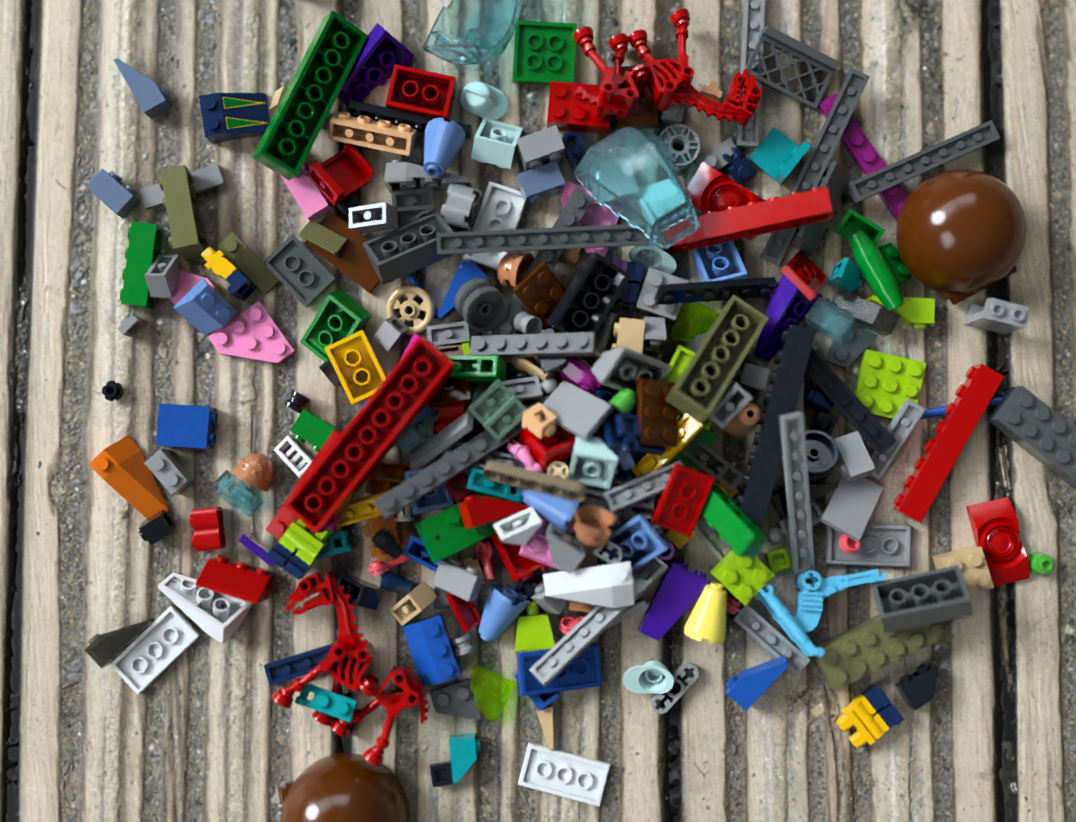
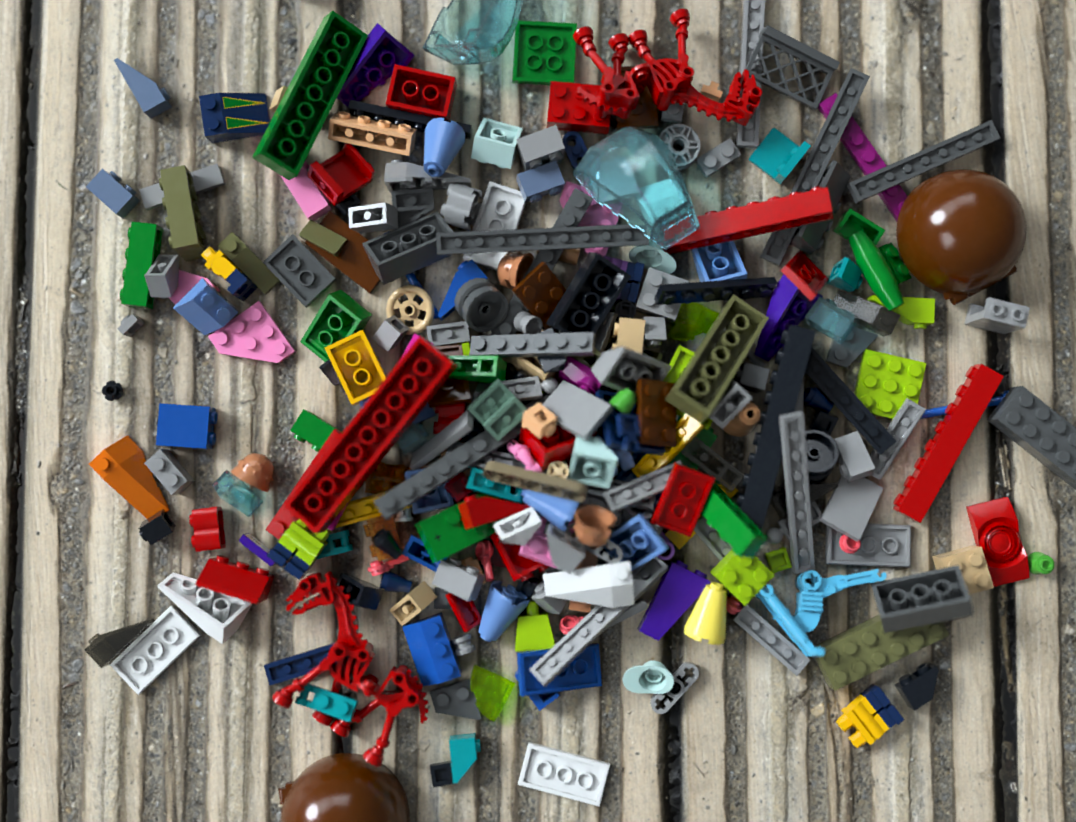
(296, 401): black wheel -> none
(303, 465): white slope -> none
(484, 100): light aqua piece -> none
(546, 719): tan piece -> none
(716, 192): red slope -> none
(741, 168): dark blue plate -> none
(753, 682): blue slope -> none

